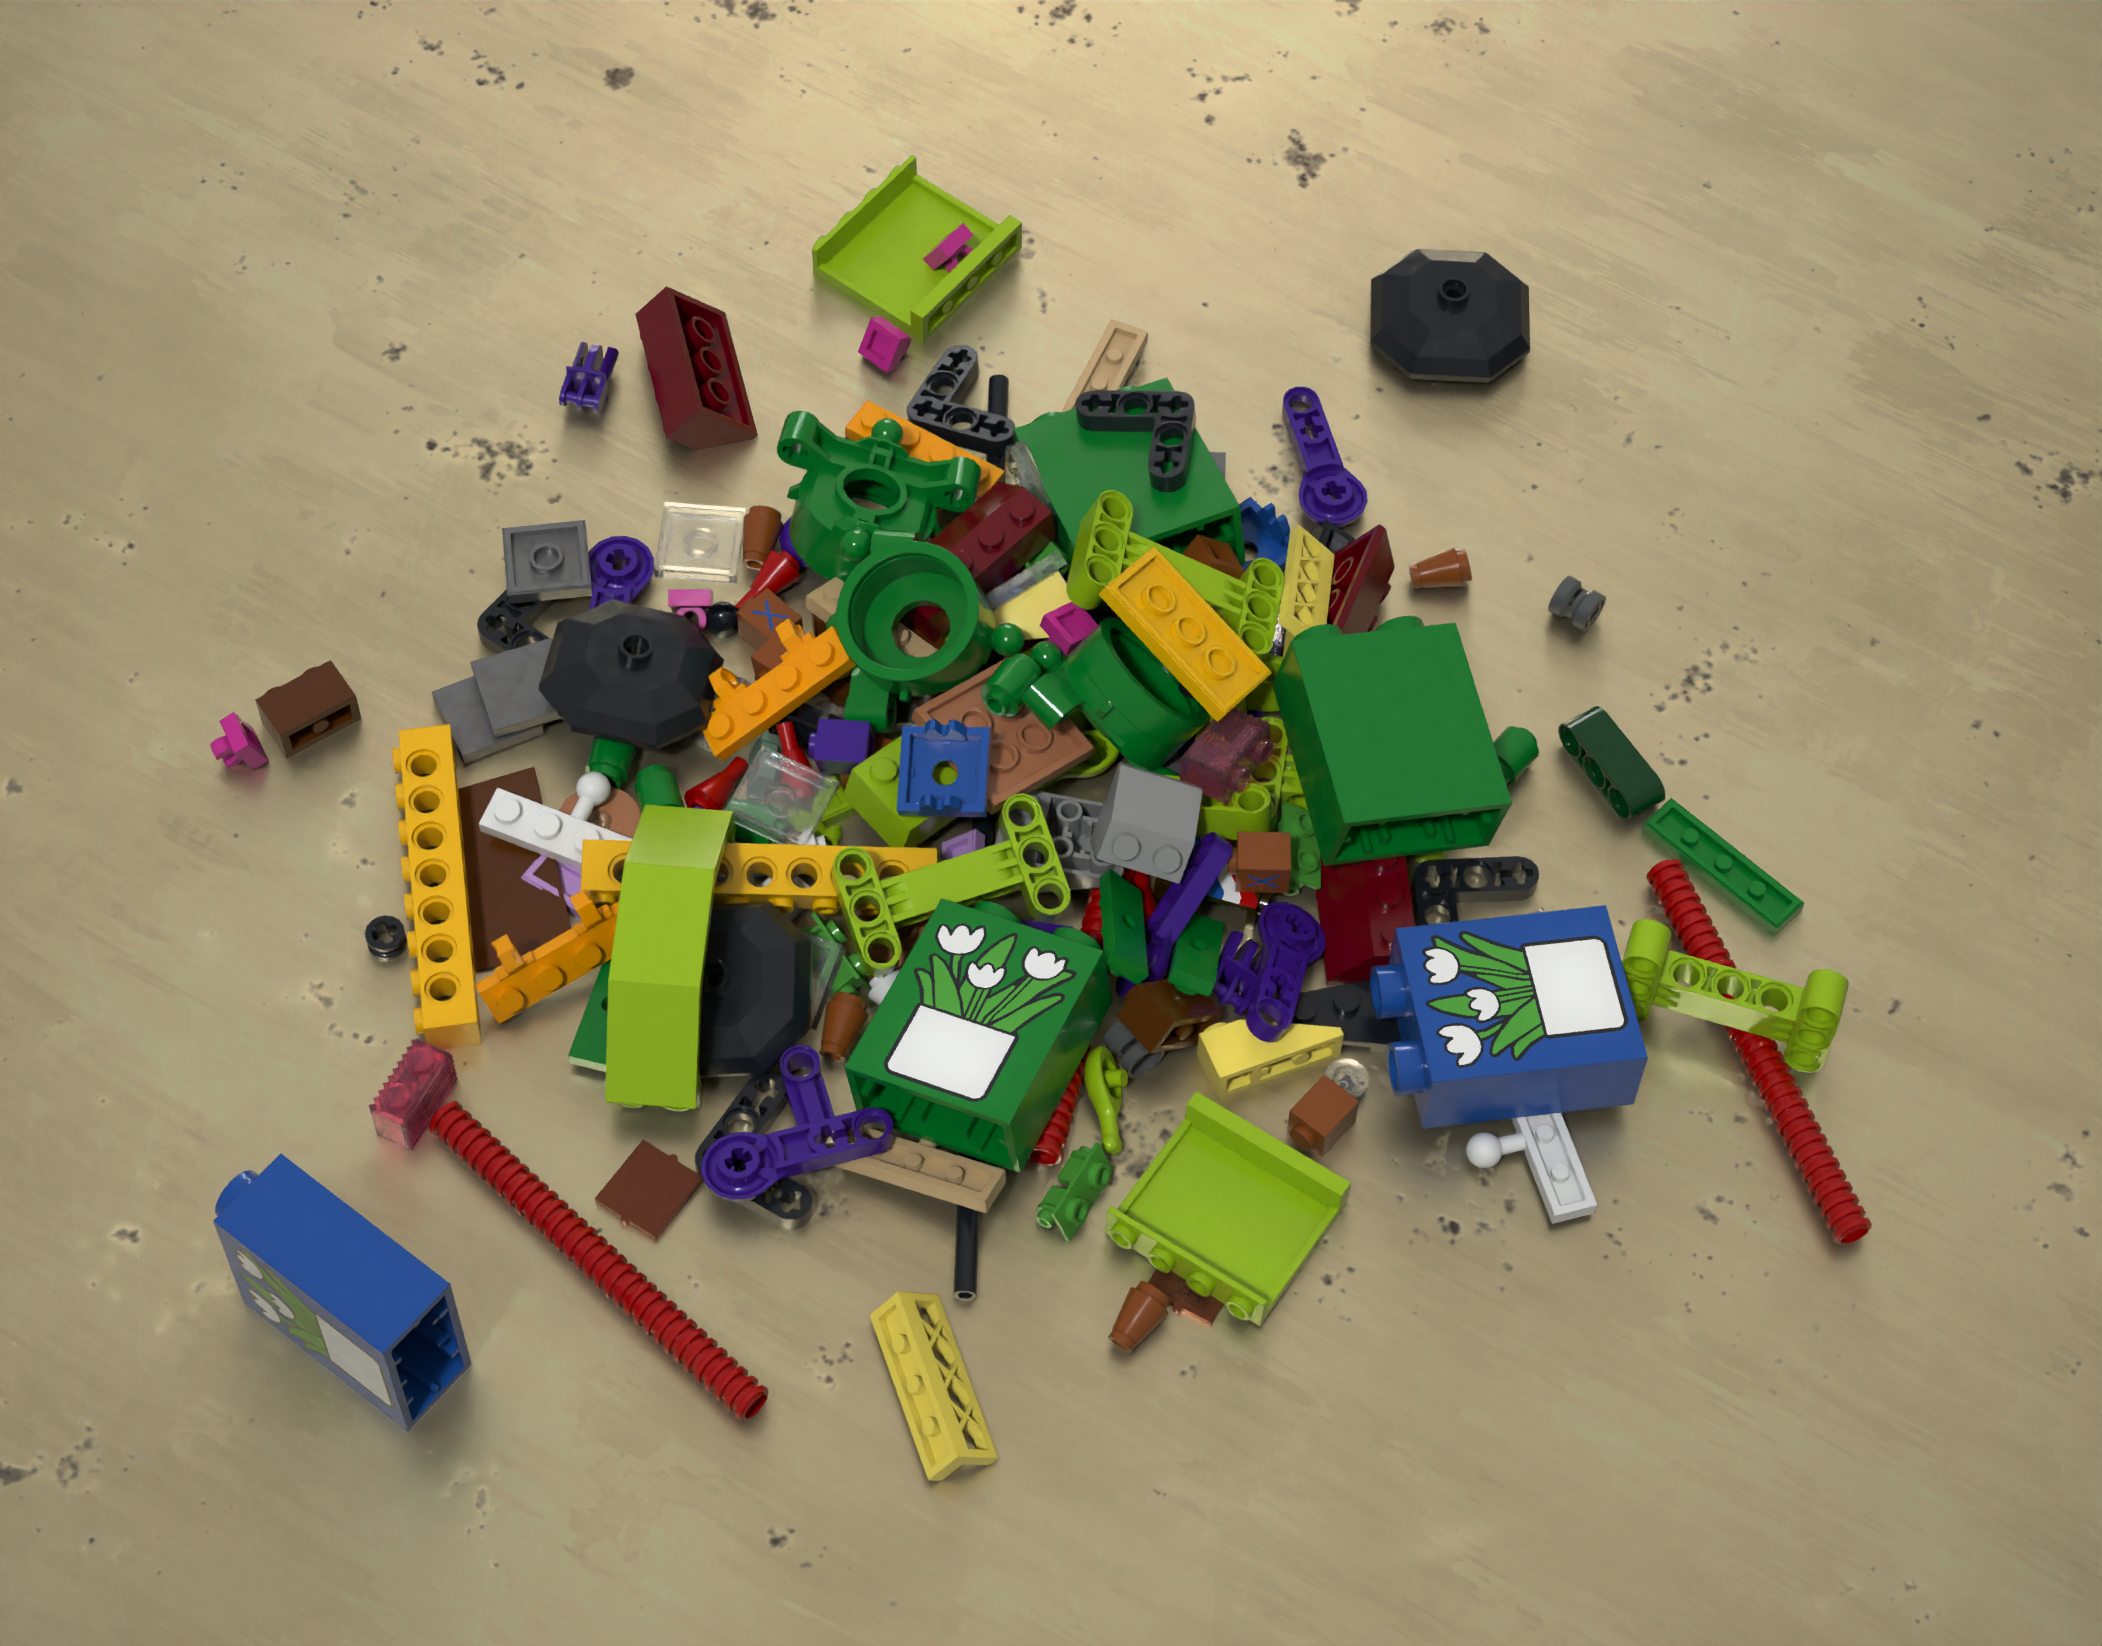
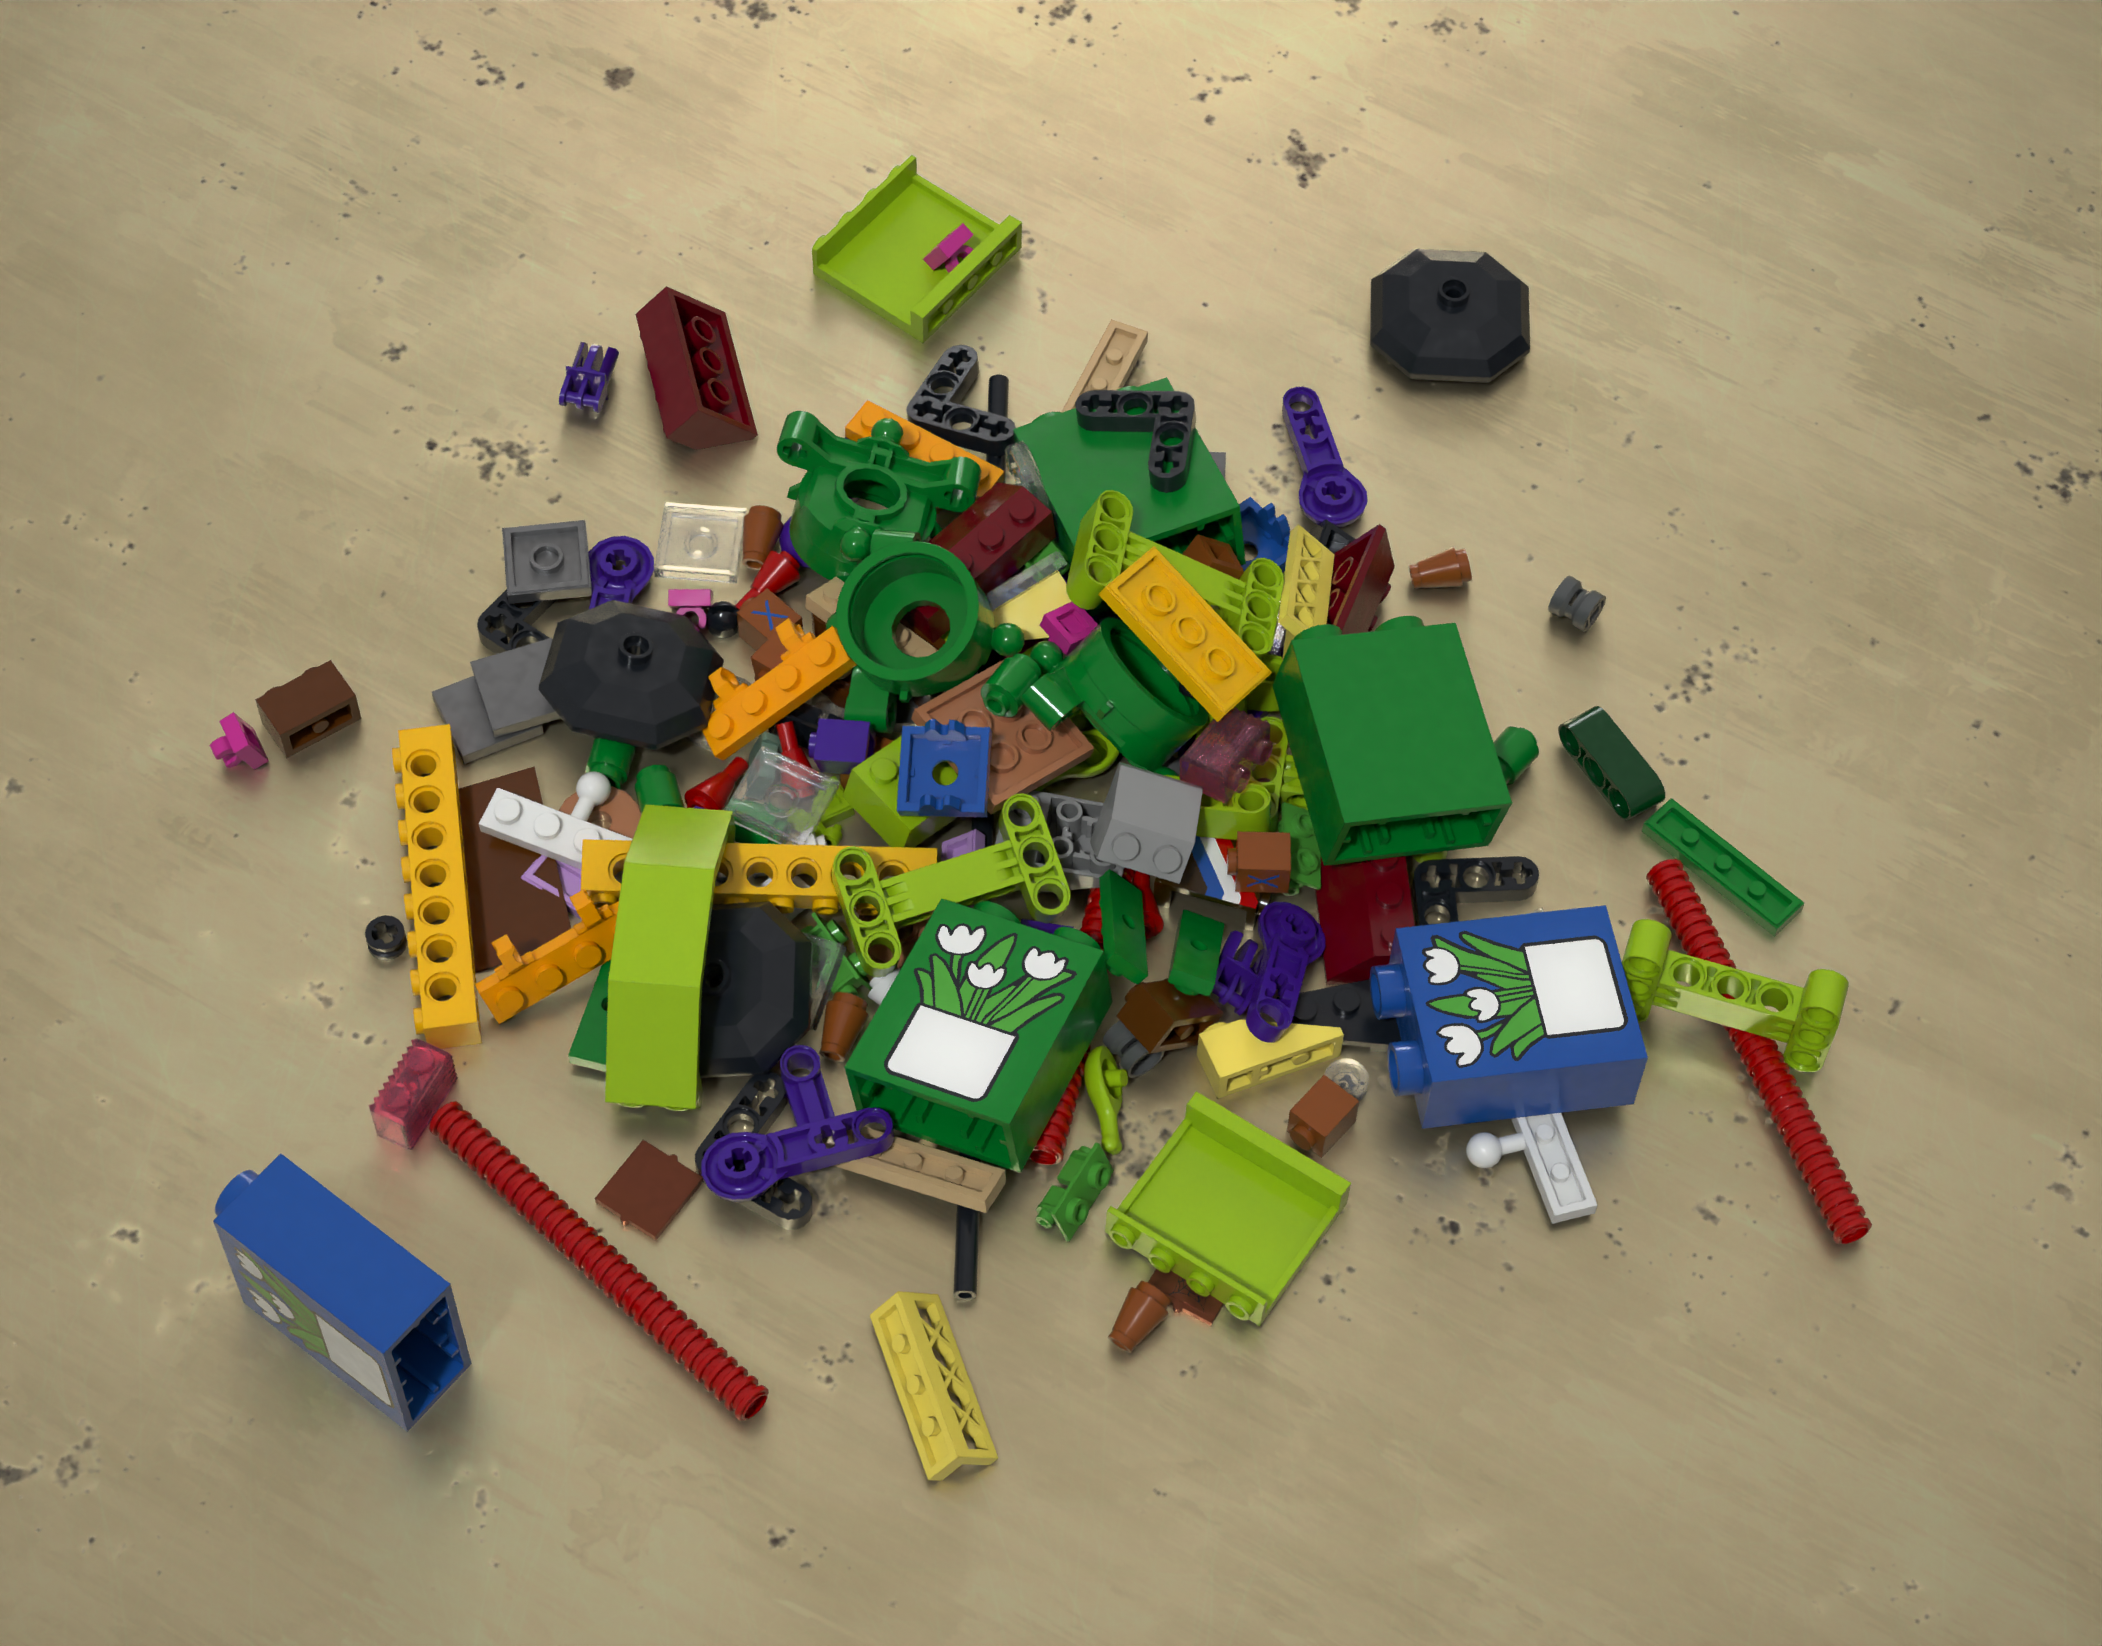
(884, 344): dark pink tile -> none
(1179, 906): dark purple beam -> none

